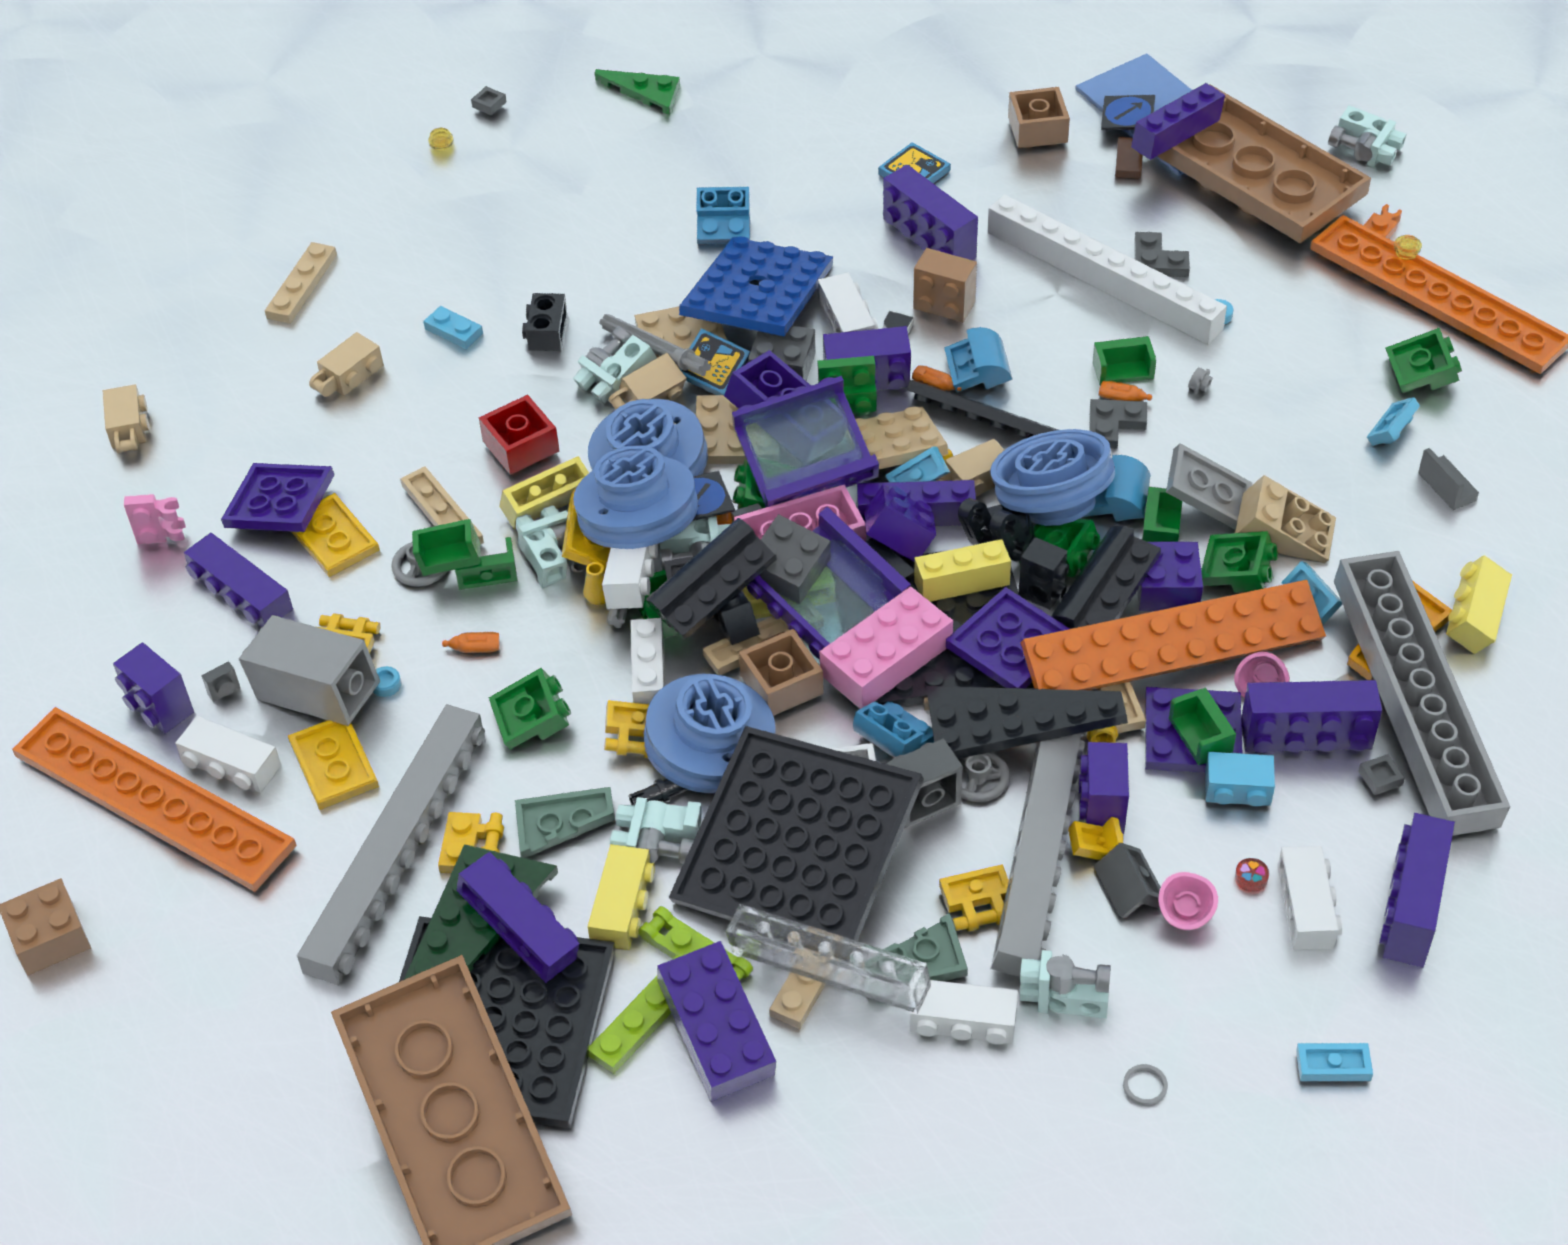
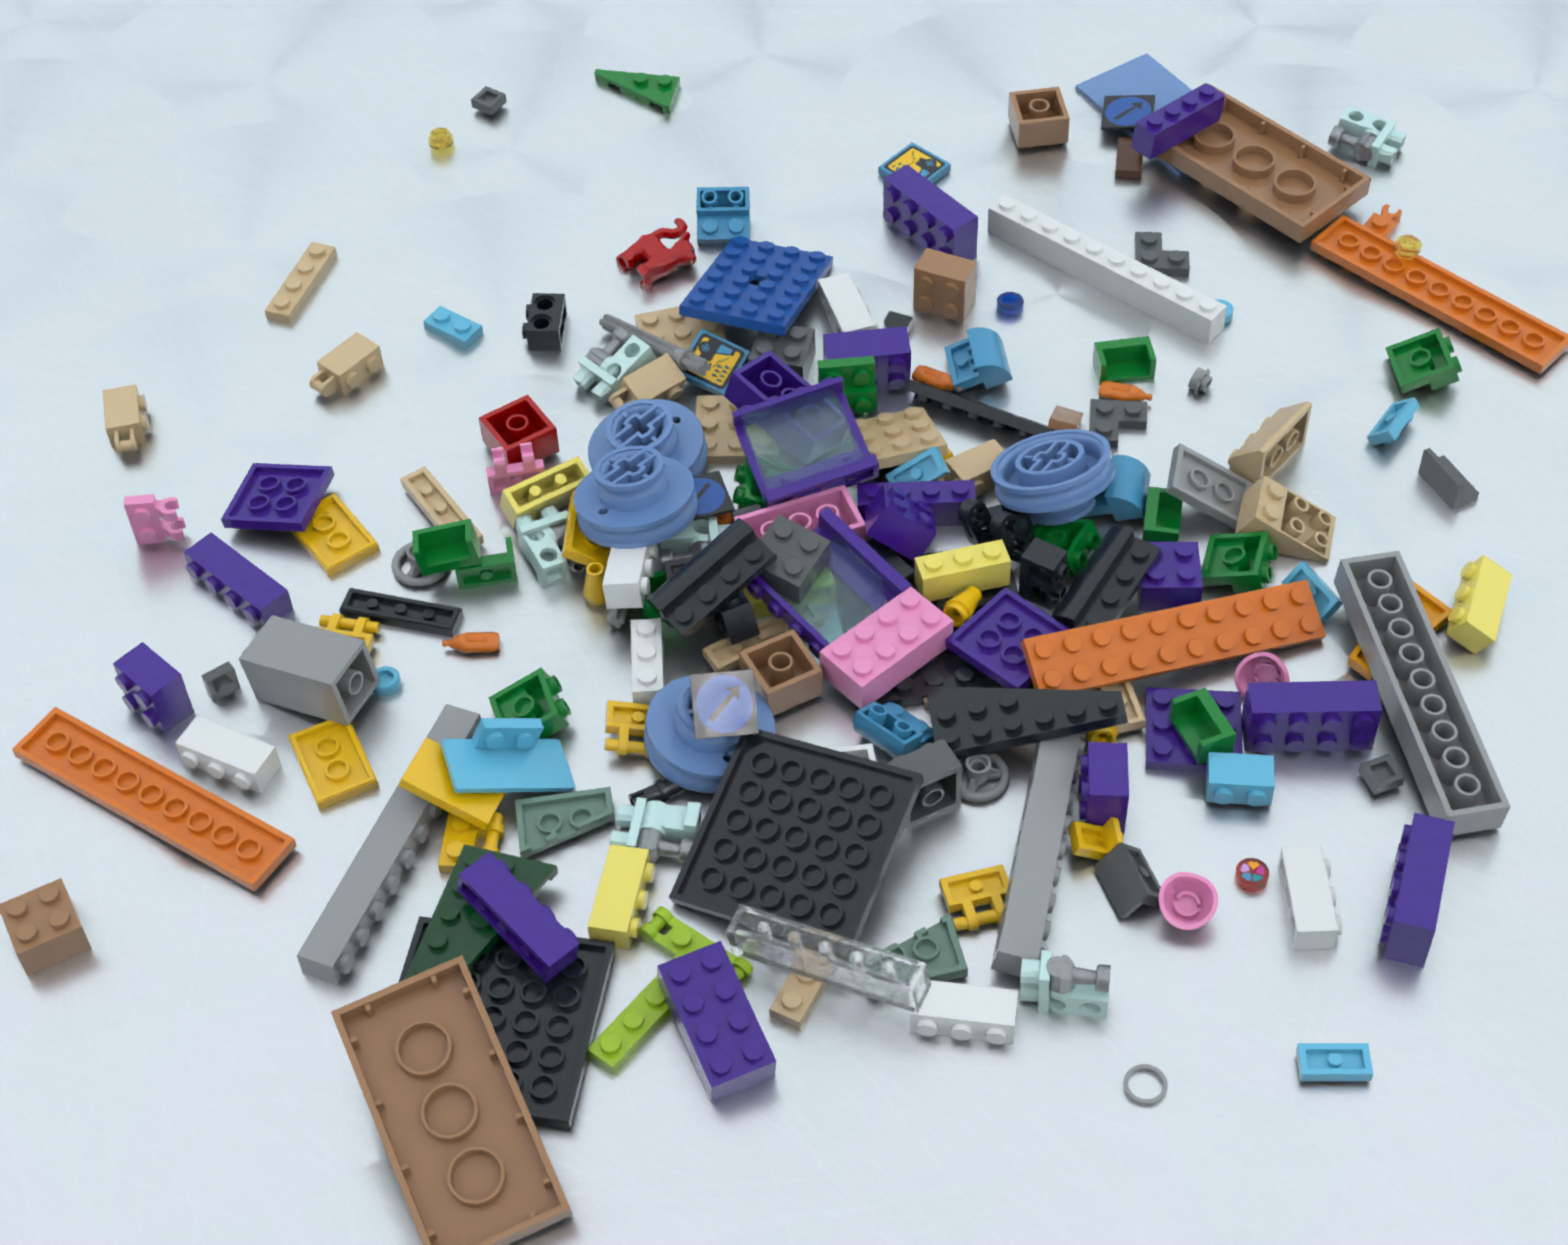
(402, 612): none -> black tile
(430, 780): none -> yellow tile
(505, 476): none -> bright pink plate
(507, 758): none -> medium azure bracket
(655, 257): none -> red animal
(723, 704): none -> piece
(962, 605): none -> yellow cone
(1010, 304): none -> clear blue tile
(1064, 418): none -> medium nougat tile
(1273, 443): none -> tan slope

